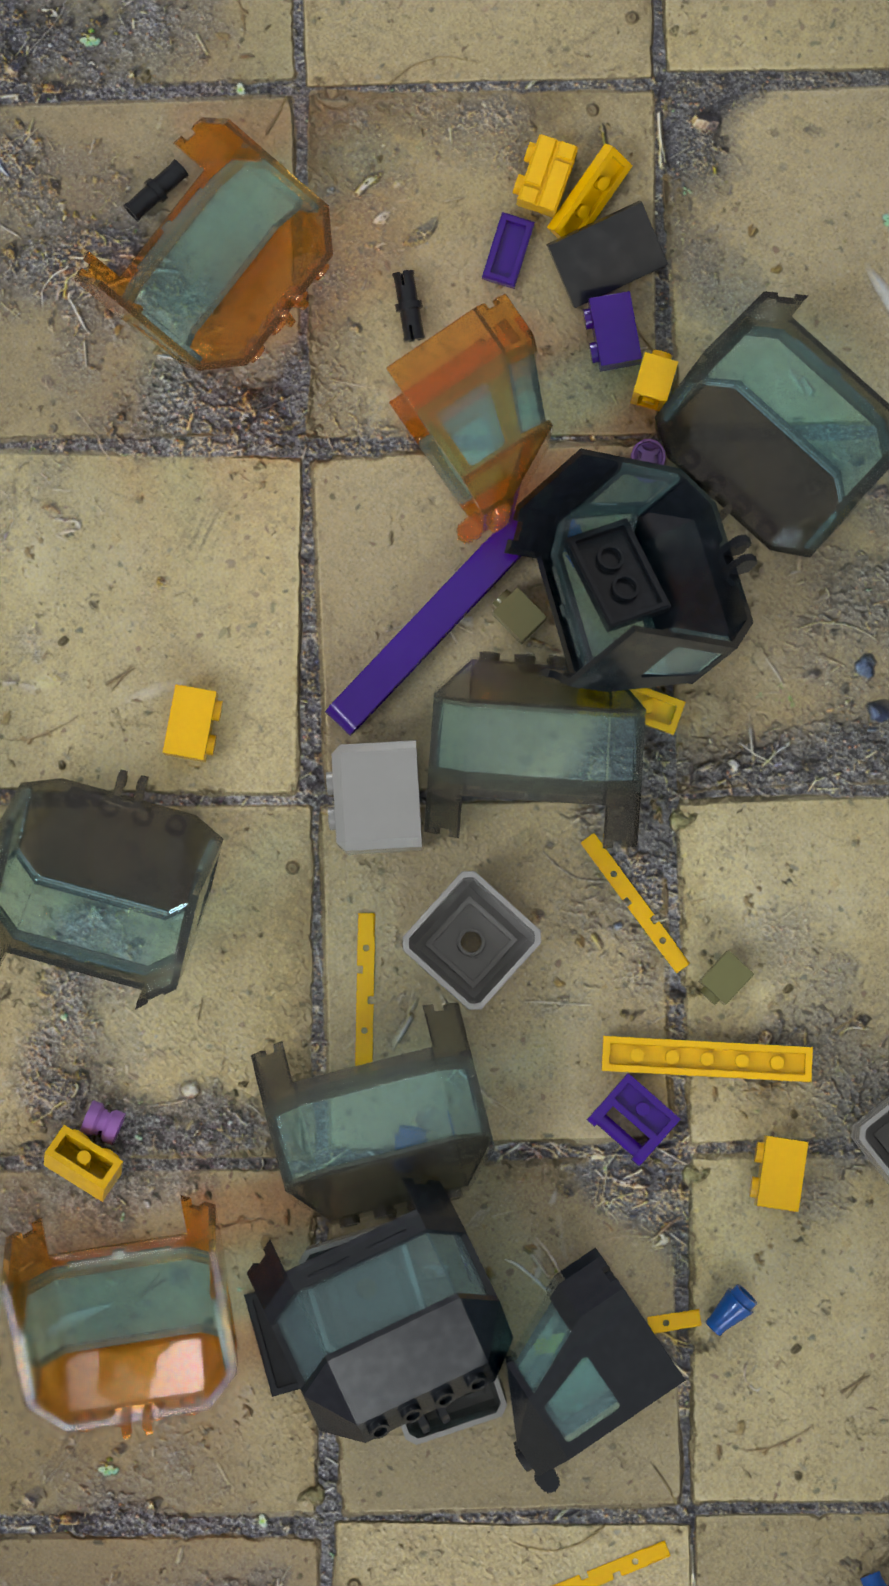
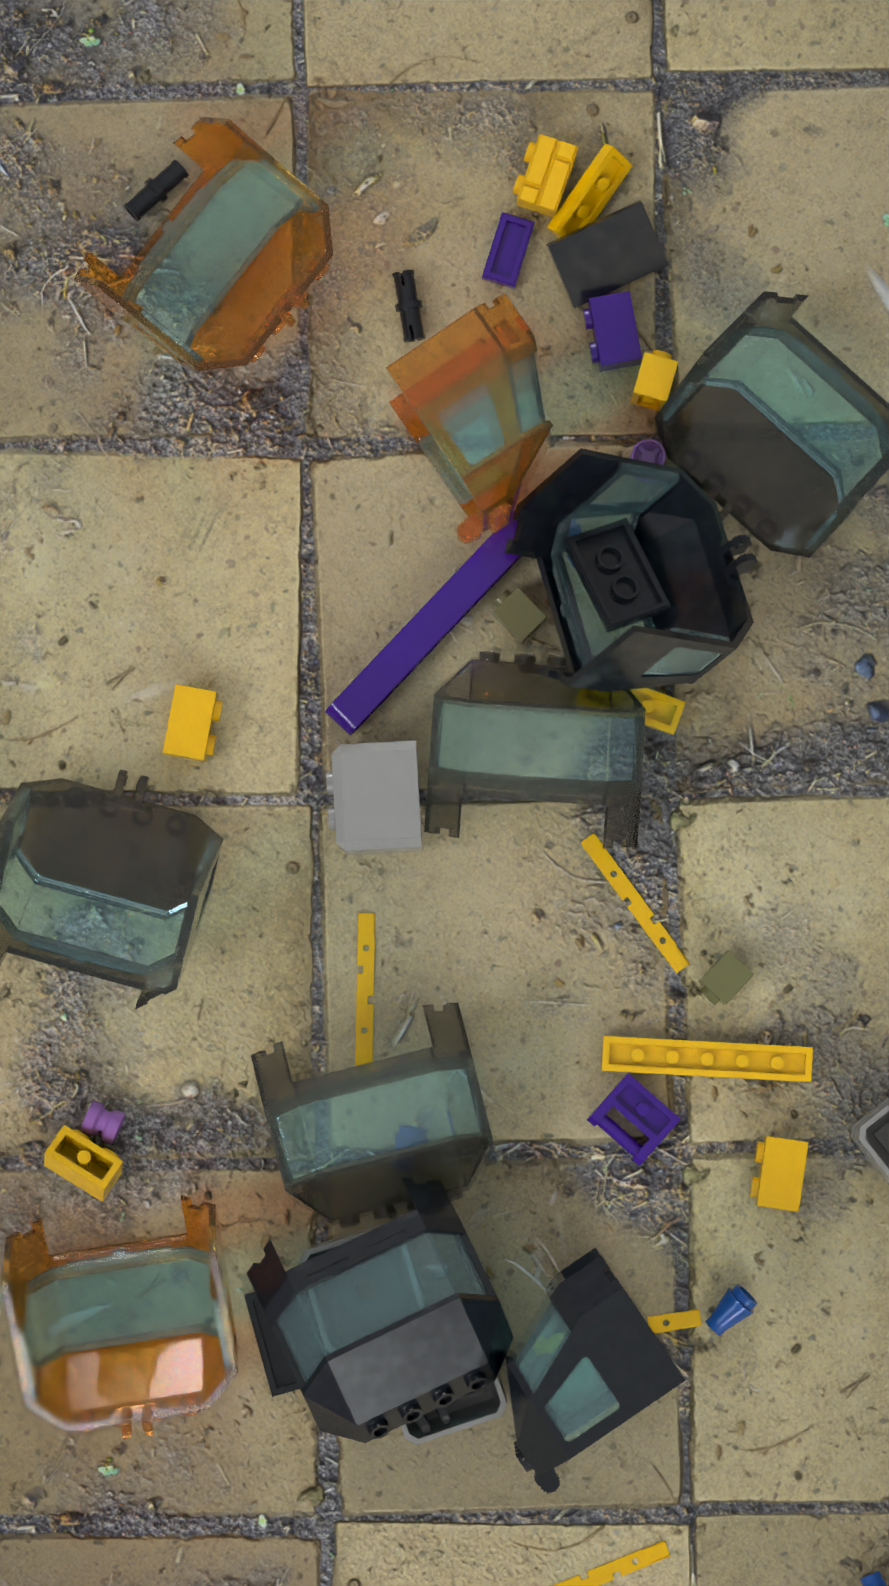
(475, 907): light grey plate -> none

